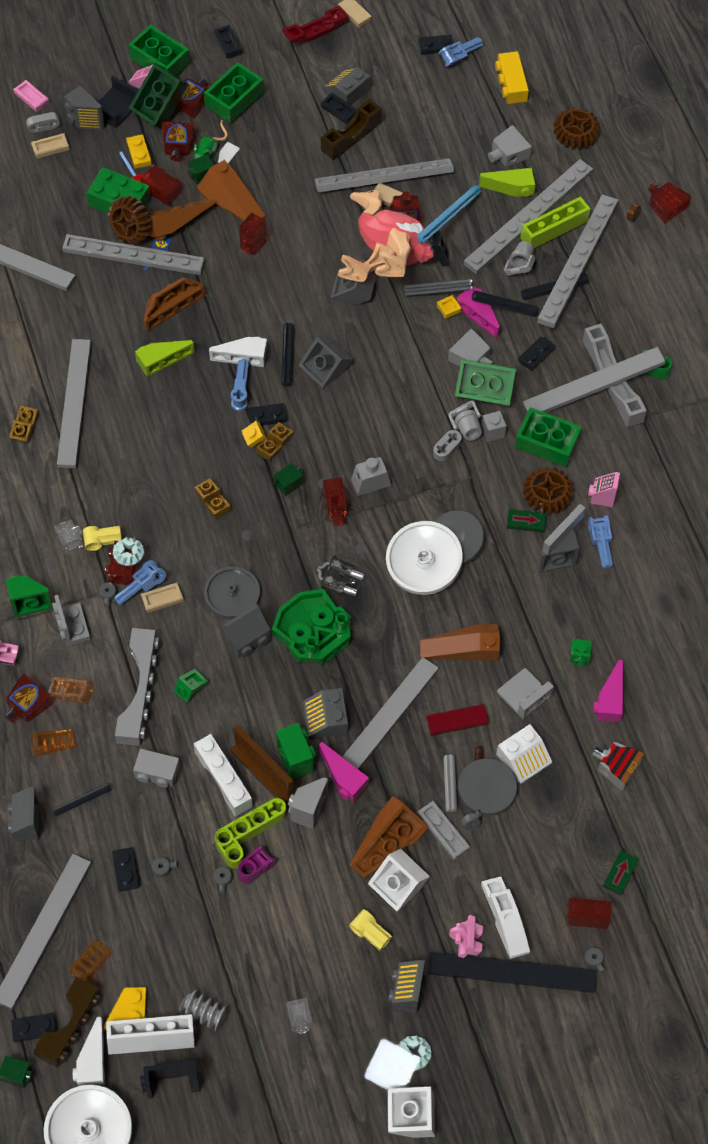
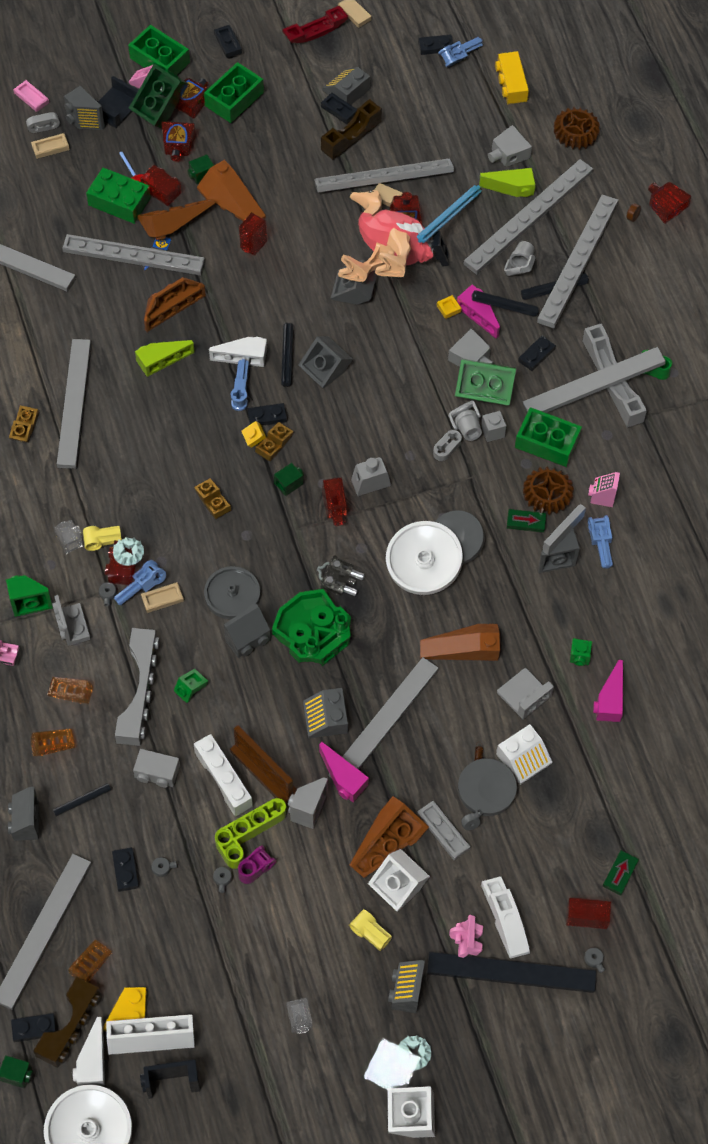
(26, 700): clear red torso -> none
(129, 219): reddish brown gear -> none
(138, 151): yellow plate -> none
(203, 1010): light grey piece -> none
(208, 145): green animal -> none
(228, 152): white sticker -> none
(295, 751): green brick -> none
(438, 287): black axle -> none
(450, 783): light grey axle -> none
(457, 720): dark red tile -> none
(555, 222): lime brick -> none
(618, 763): torso -> none

